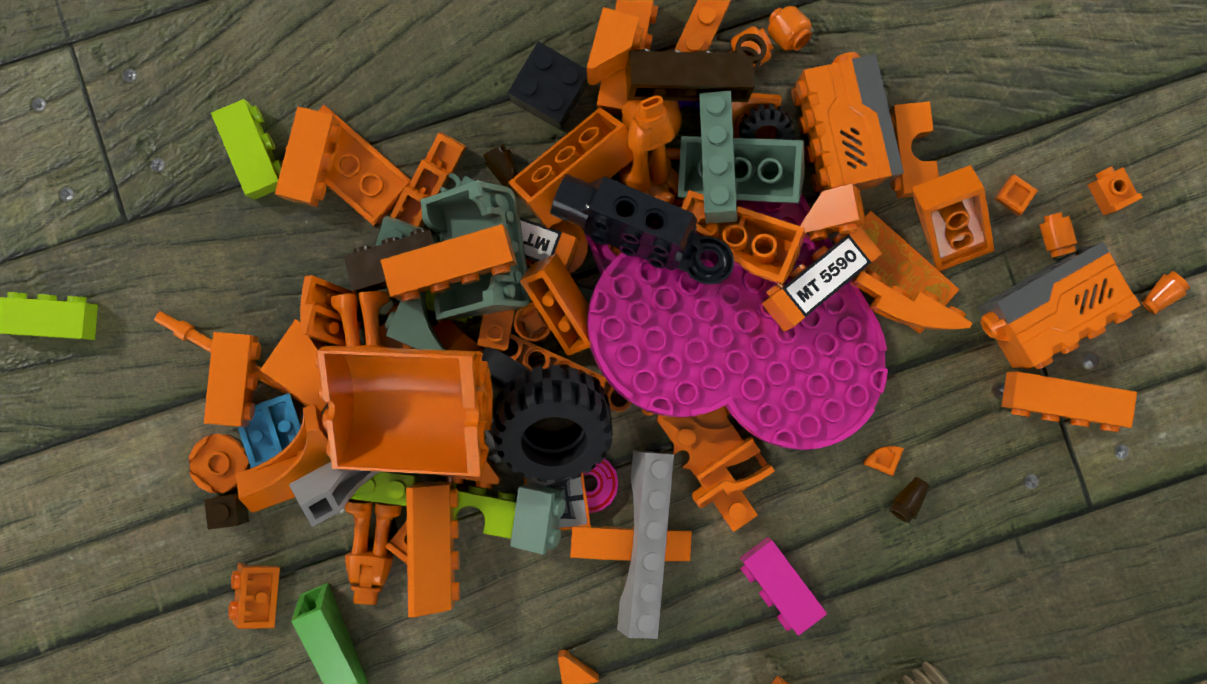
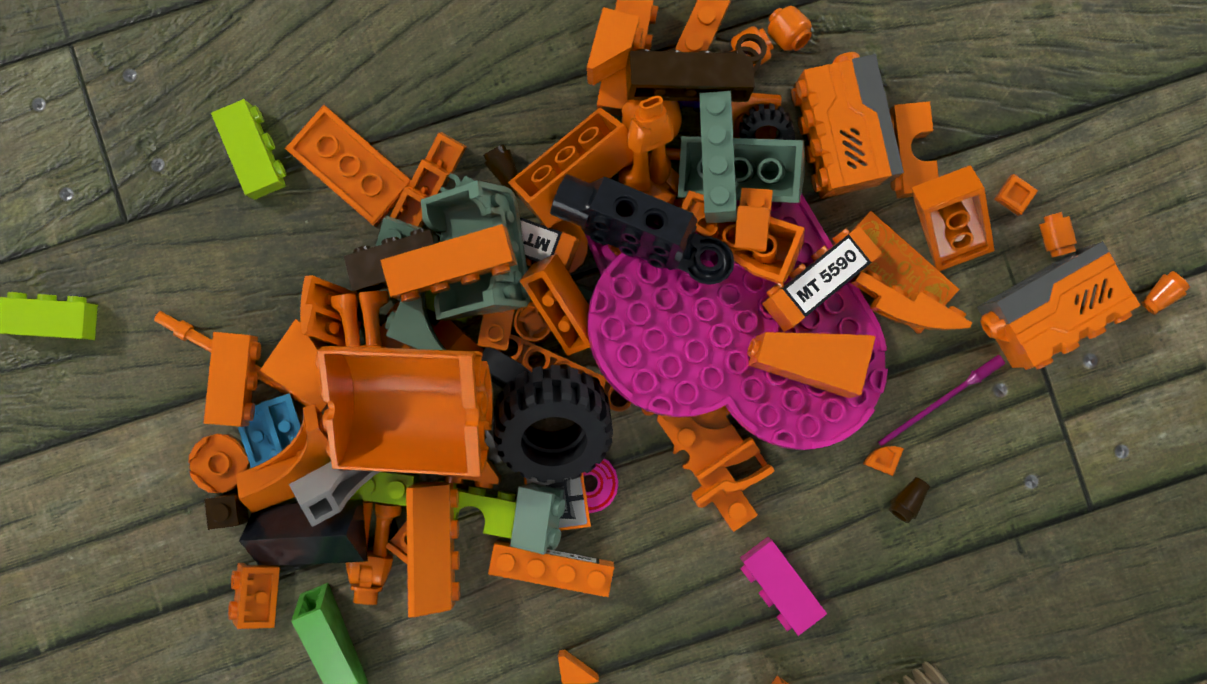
(285, 536): none -> black slope
(308, 157): orange brick -> none
(549, 85): black brick -> none
(552, 569): none -> orange brick
(617, 543): orange slope -> none
(643, 589): light grey arch -> none
(753, 219): none -> orange slope
(818, 360): none -> orange slope
(835, 211): orange slope -> none
(975, 377): none -> magenta piece
(1070, 400): orange brick -> none
(1106, 196): orange brick -> none

